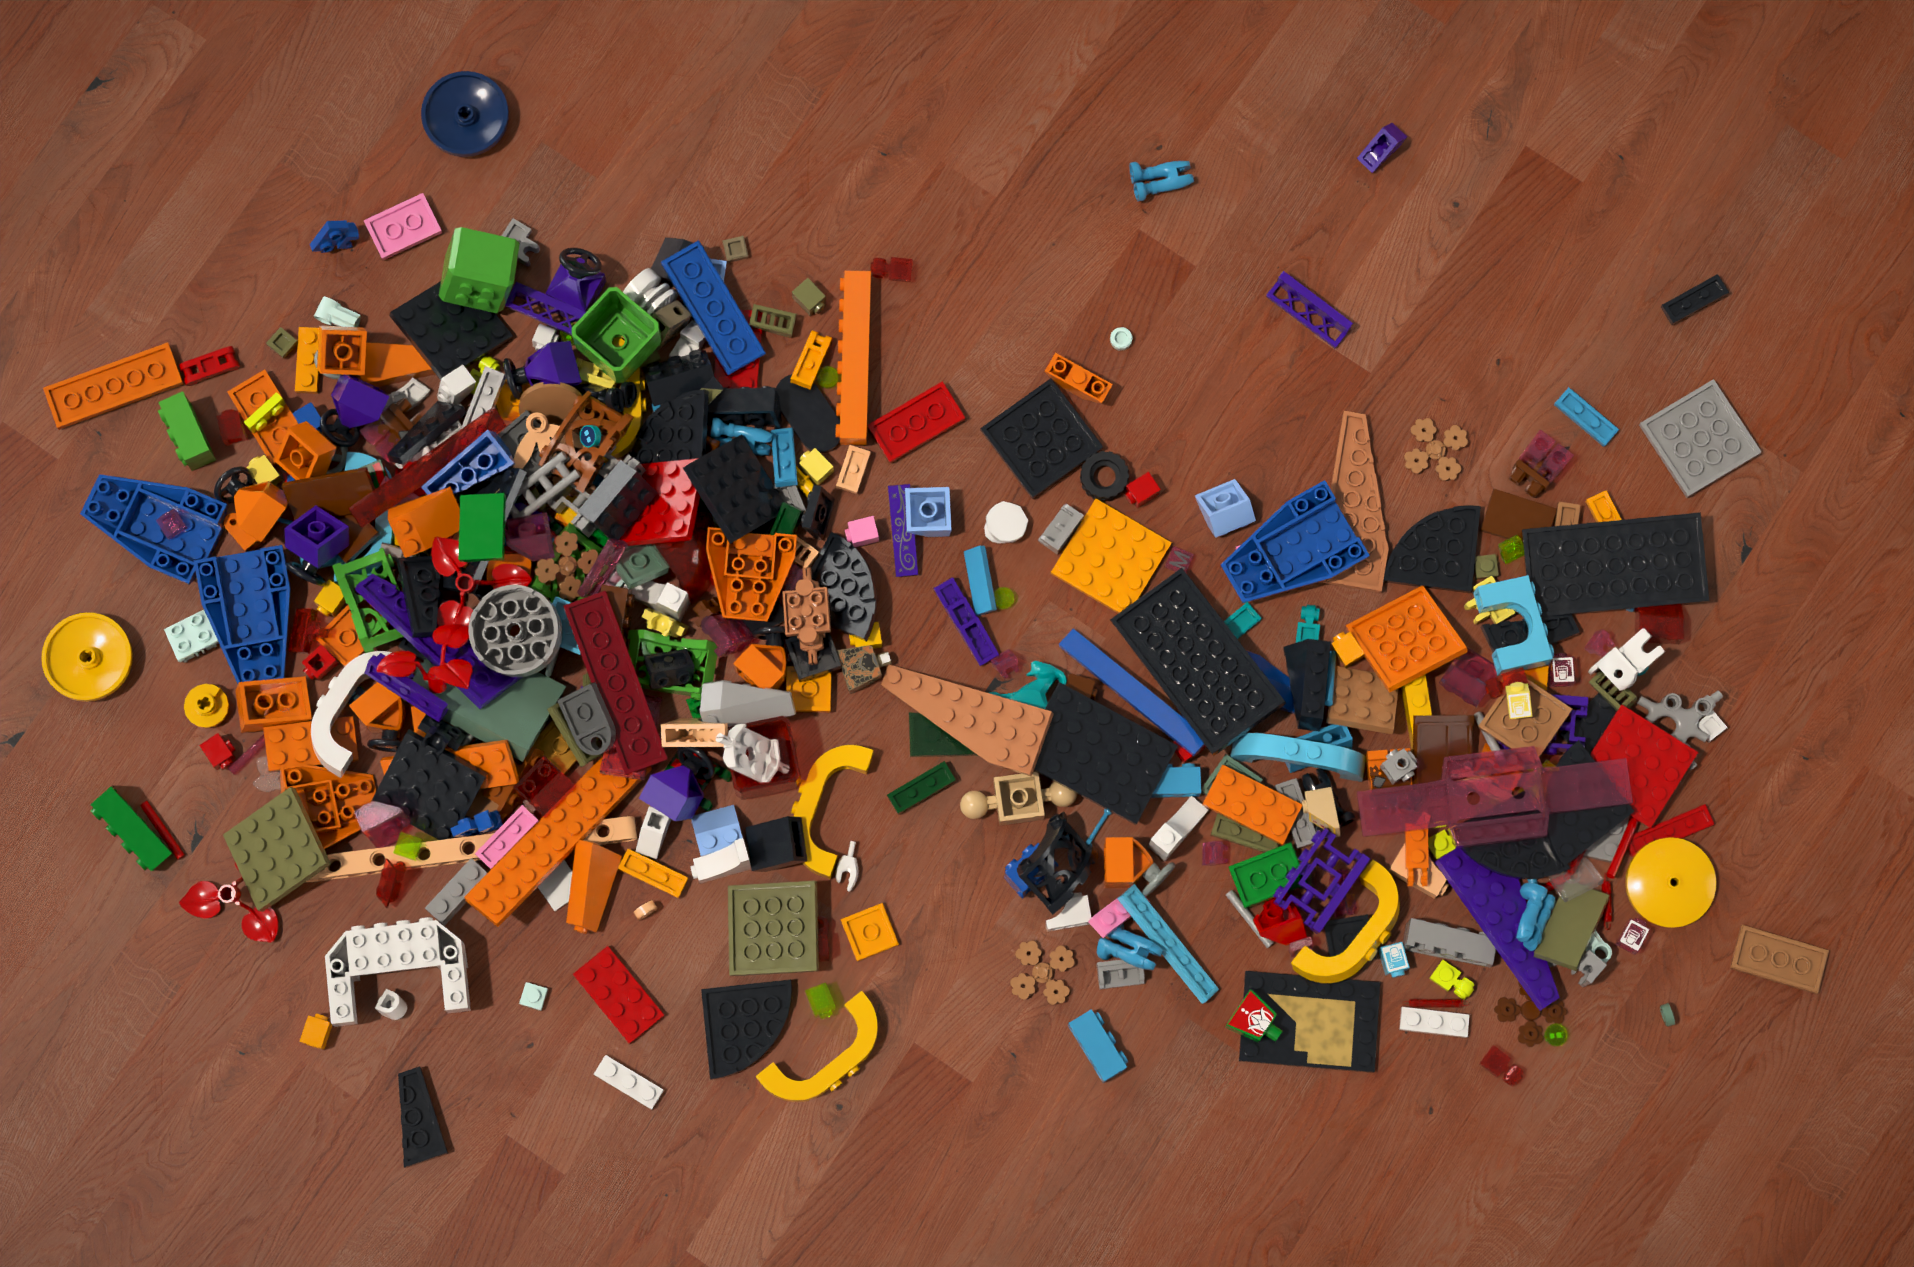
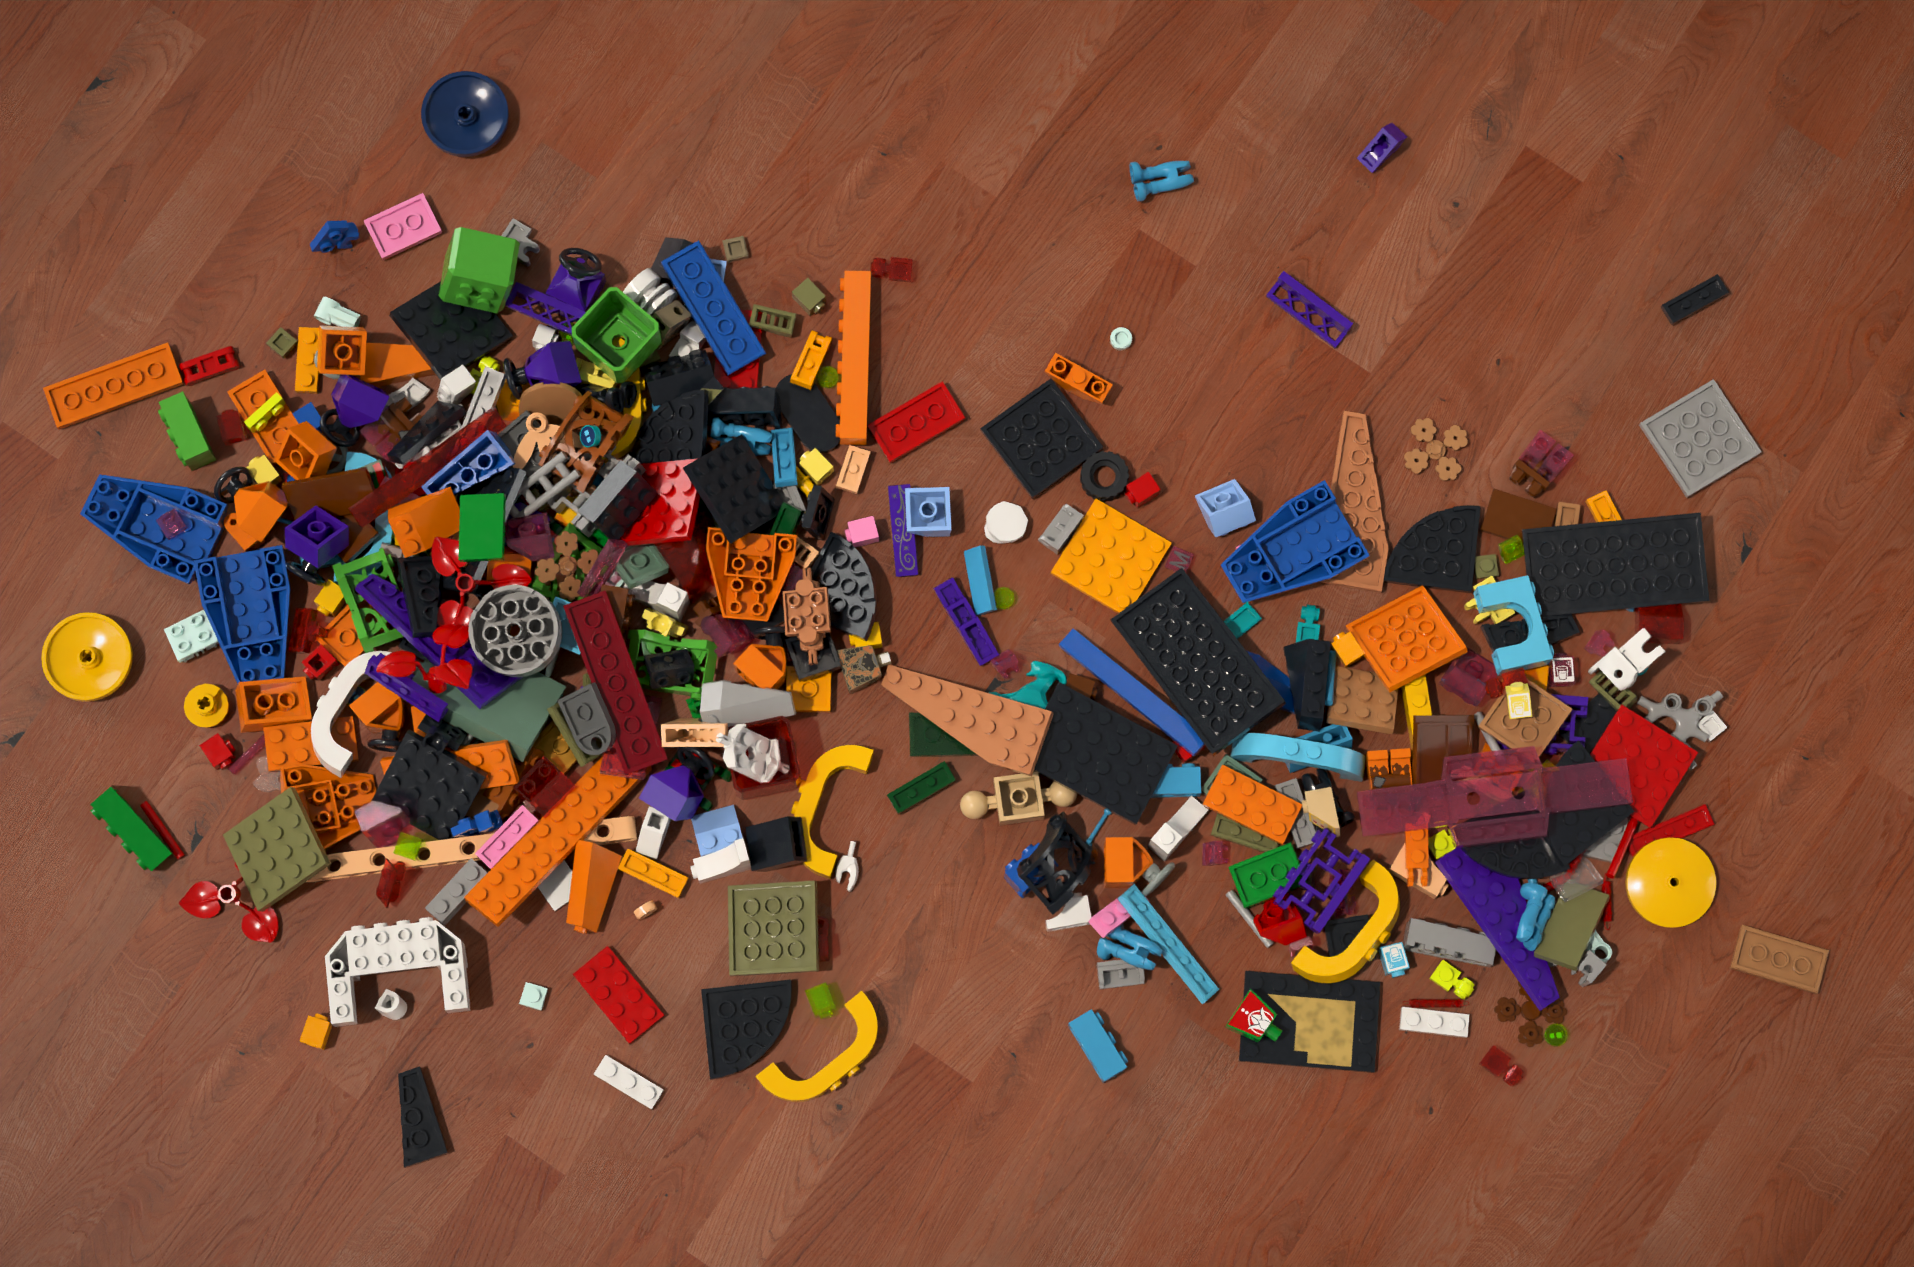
(869, 932): light orange tile -> none
(1042, 972): medium nougat plant -> none
(1393, 771): light grey brick -> none
(1586, 417): dark azure tile -> none
(1633, 935): clear pink brick -> none
(1667, 1014): sand green tile -> none

